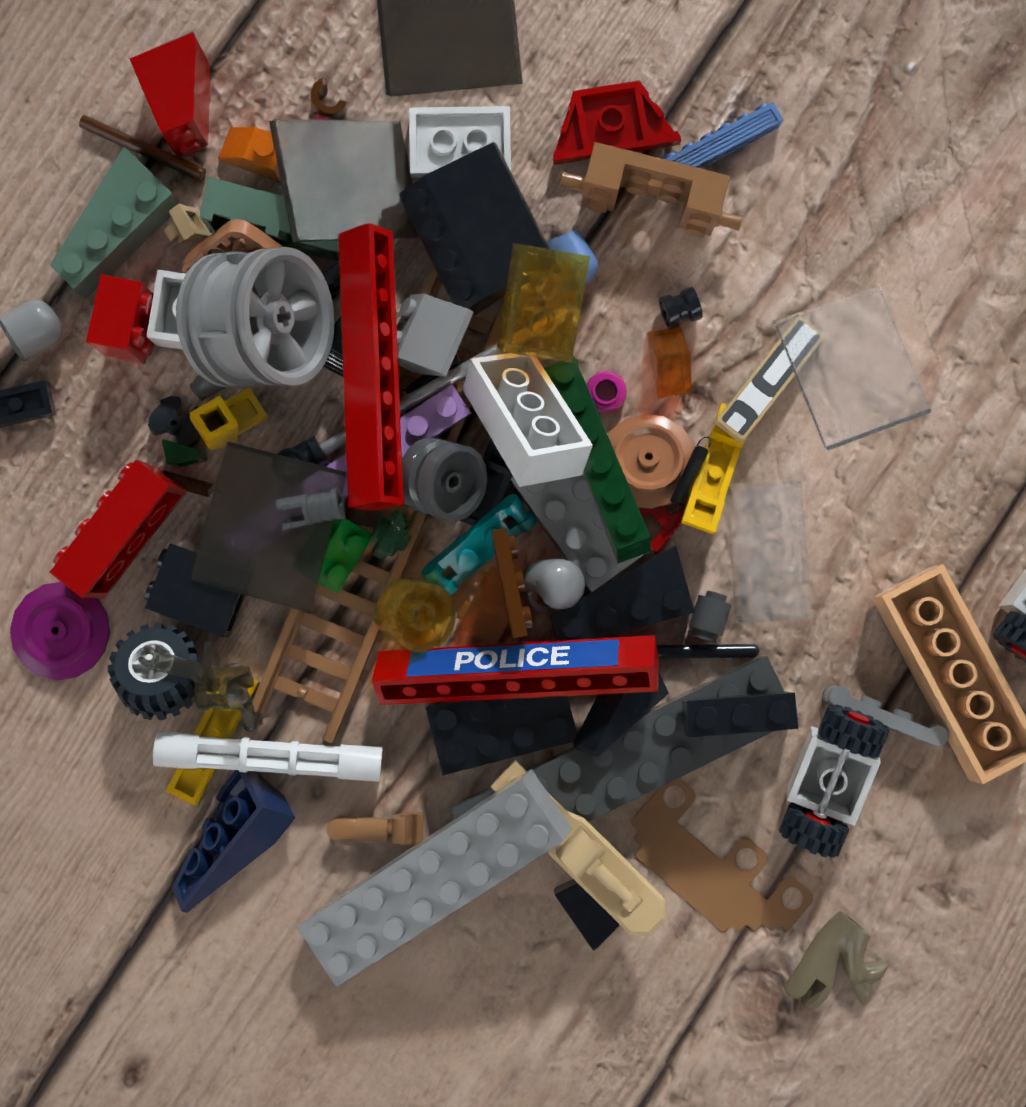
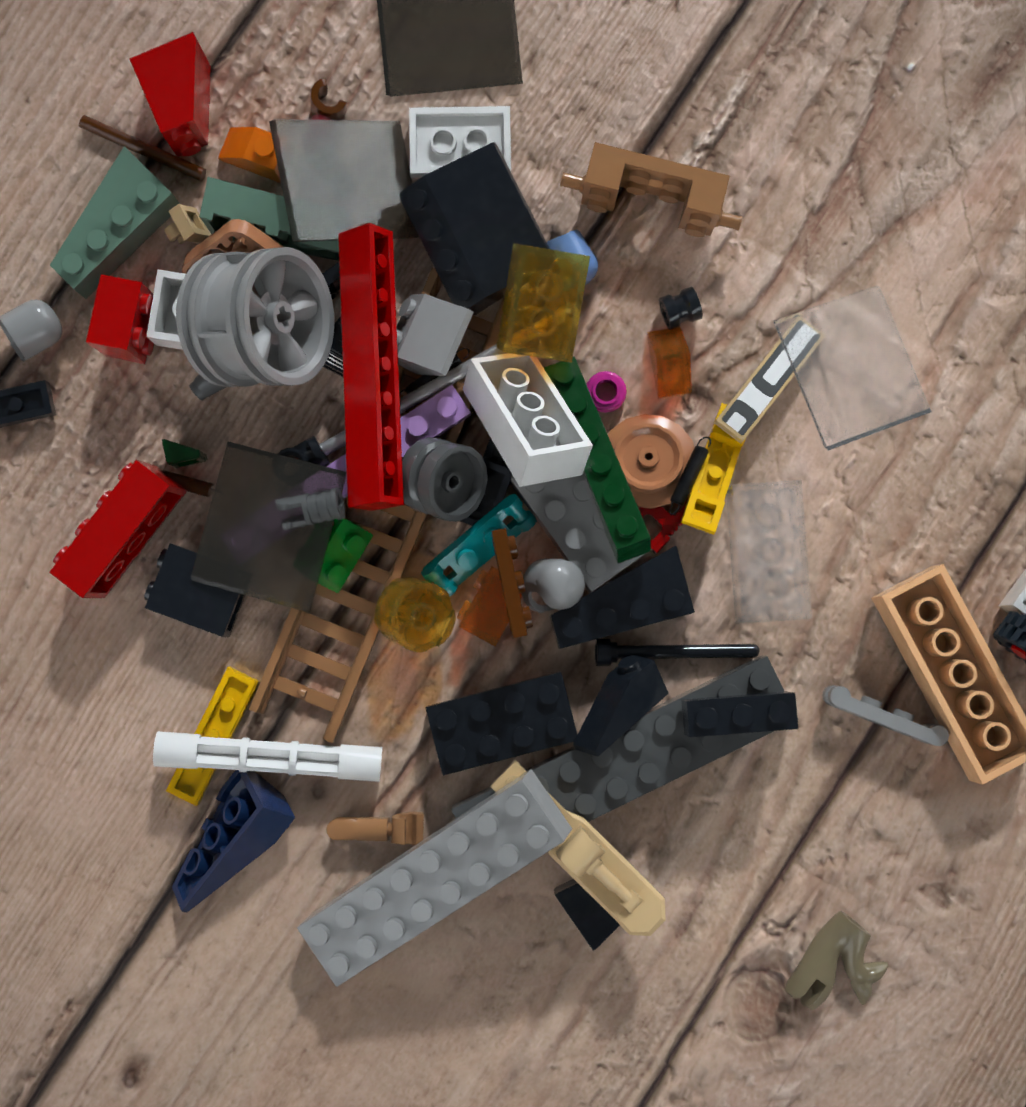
(80, 638): magenta piece -> none
(162, 672): piece -> none
(166, 420): black piece -> none
(226, 420): yellow brick -> none
(390, 535): clear green plate -> none
(517, 670): red brick -> none
(612, 116): red wing -> none
(706, 882): medium nougat piece -> none
(710, 616): dark grey brick -> none
(729, 137): medium blue piece -> none
(832, 779): brick -> none

